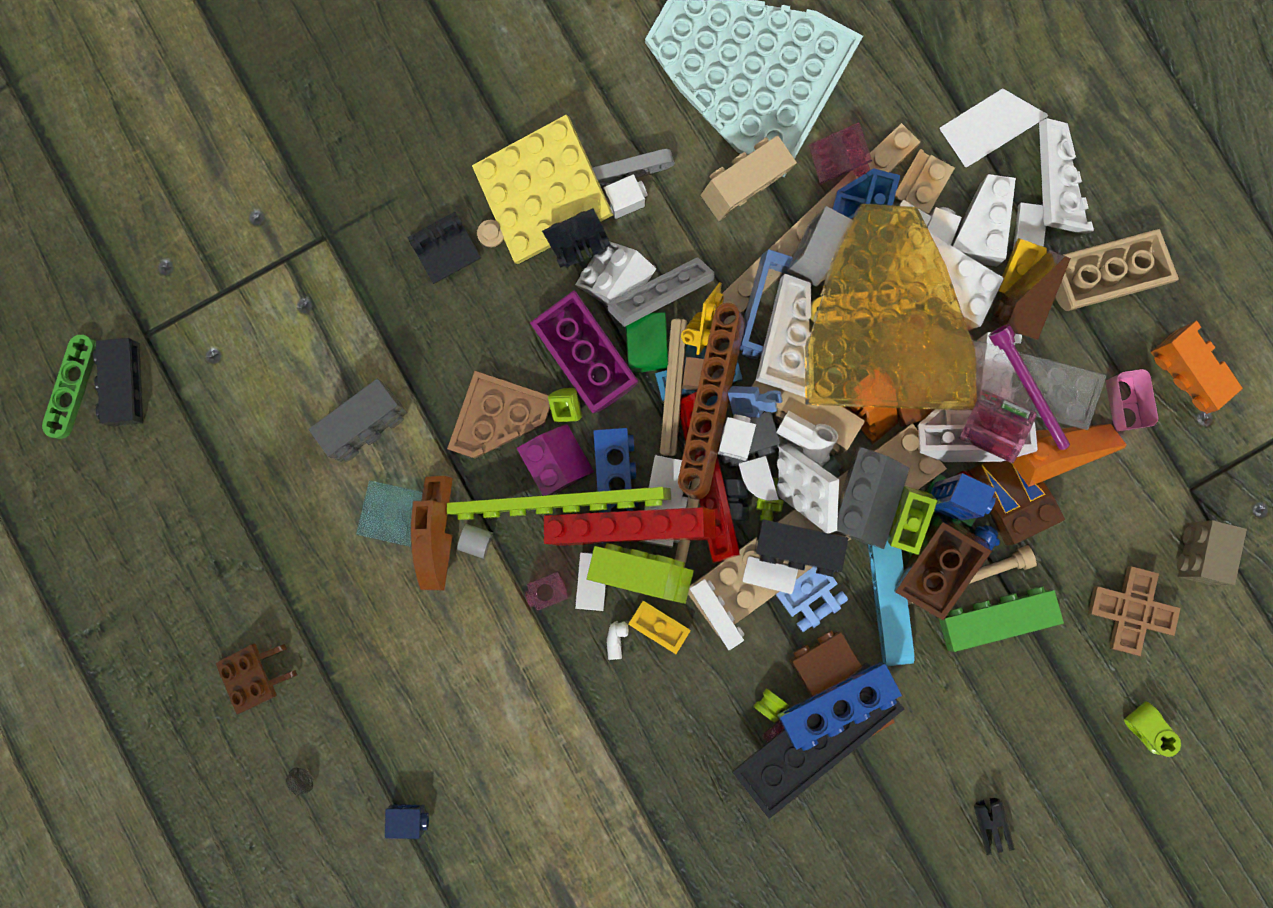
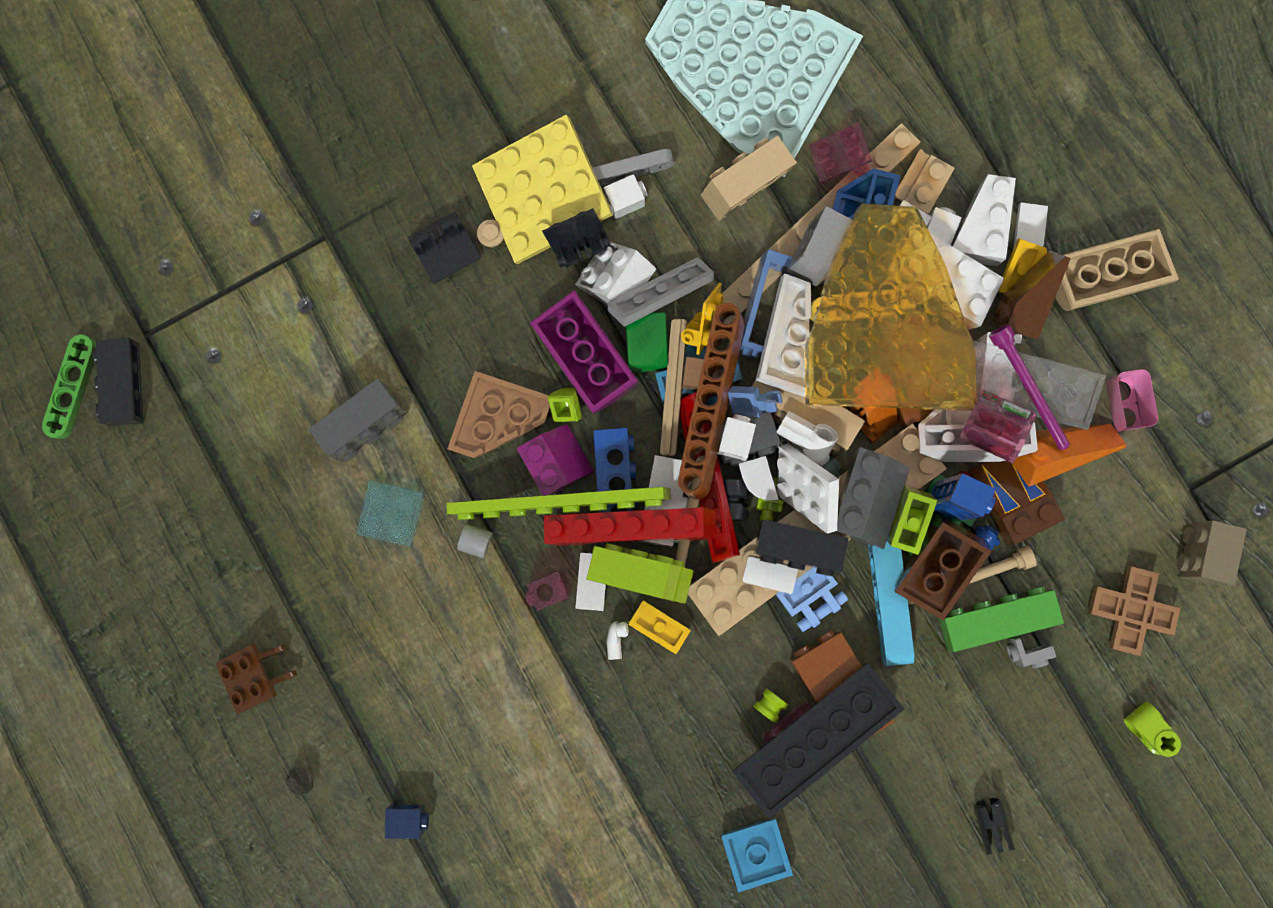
(428, 536): dark orange slope -> none
(716, 614): white piece -> none
(756, 854): none -> dark azure plate
(884, 695): blue brick -> none
(990, 125): white sticker -> none
(1035, 657): none -> light grey bracket
(1060, 189): white wing -> none
(1196, 368): orange wedge -> none

